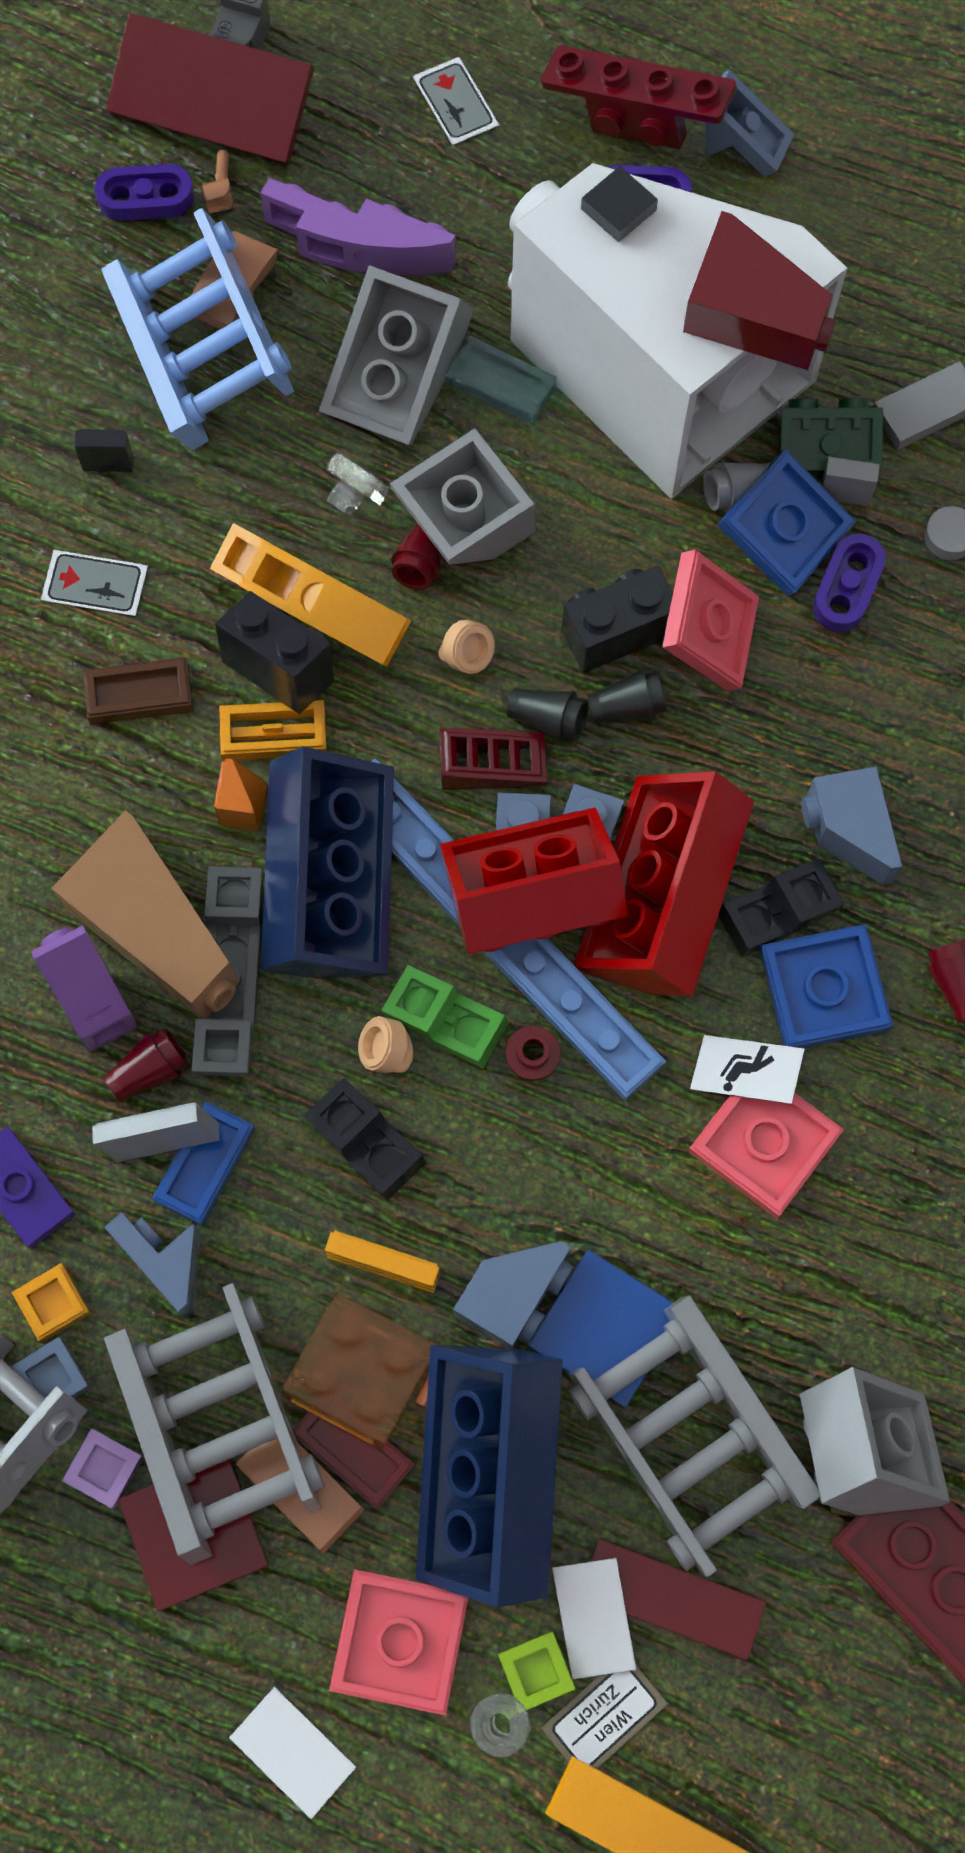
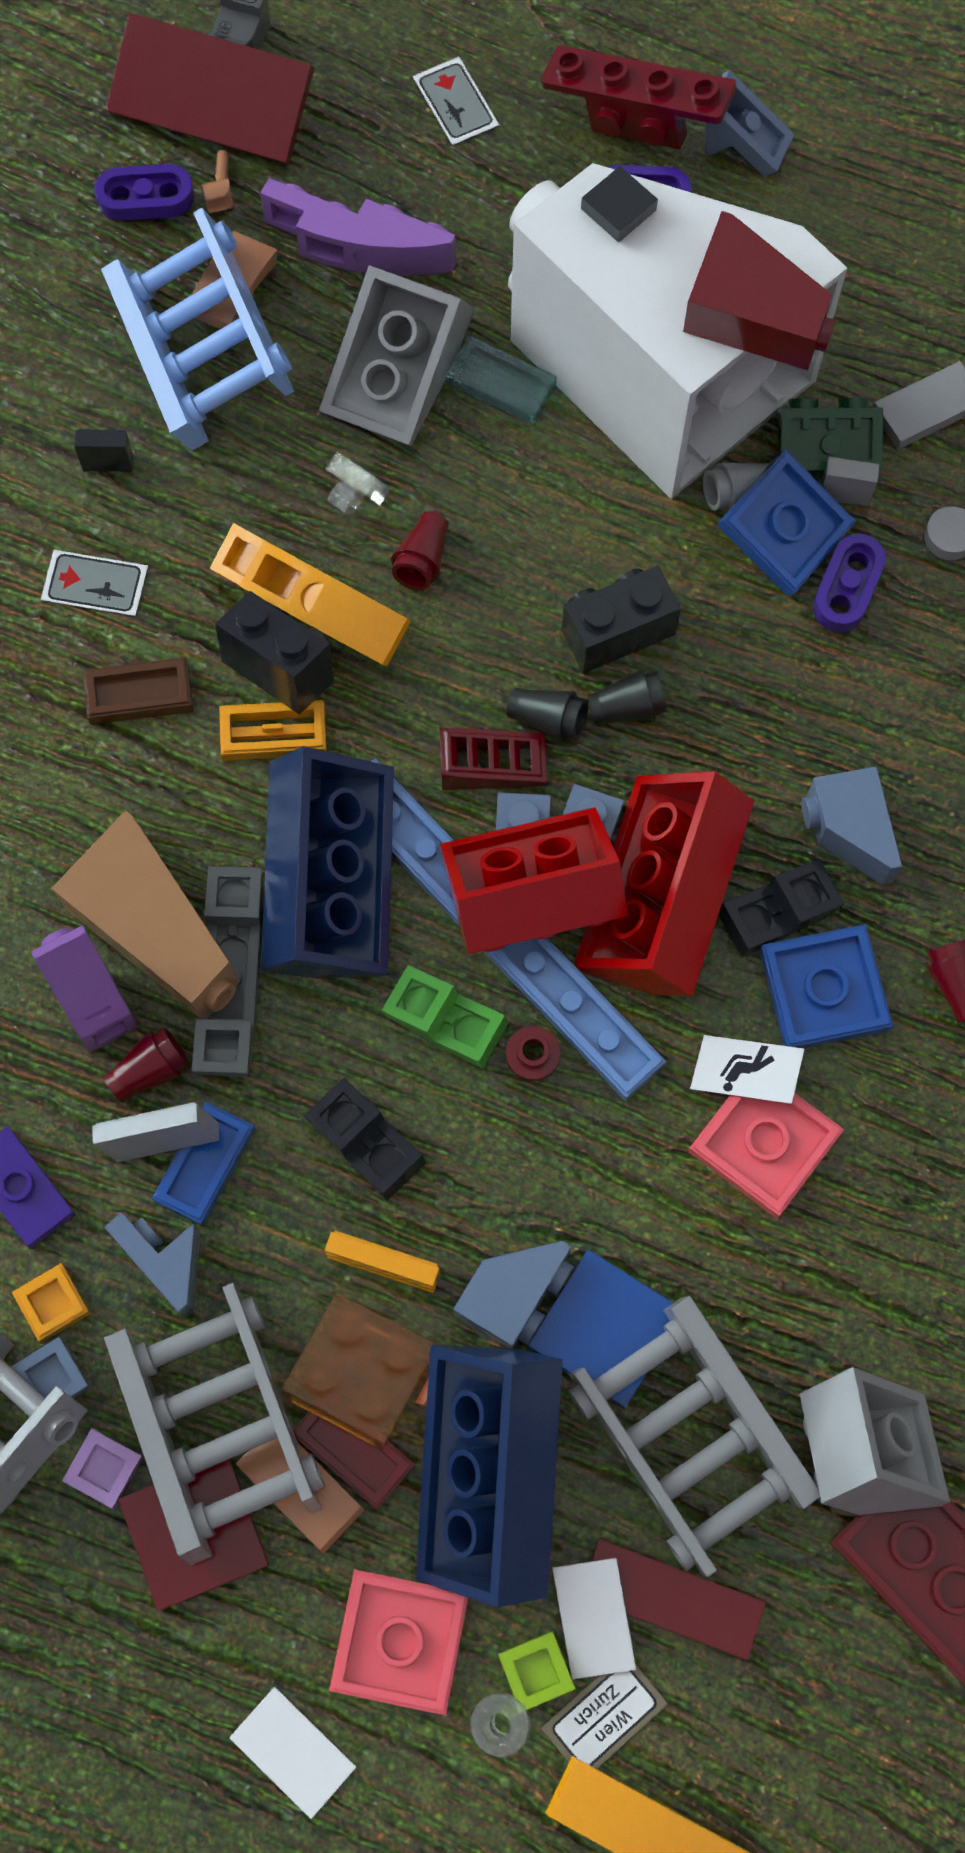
(239, 797): orange slope -> none
(385, 1046): light nougat tile -> none
(467, 501): light grey slope -> none
(467, 646): light nougat tile -> none
(711, 621): coral tile -> none

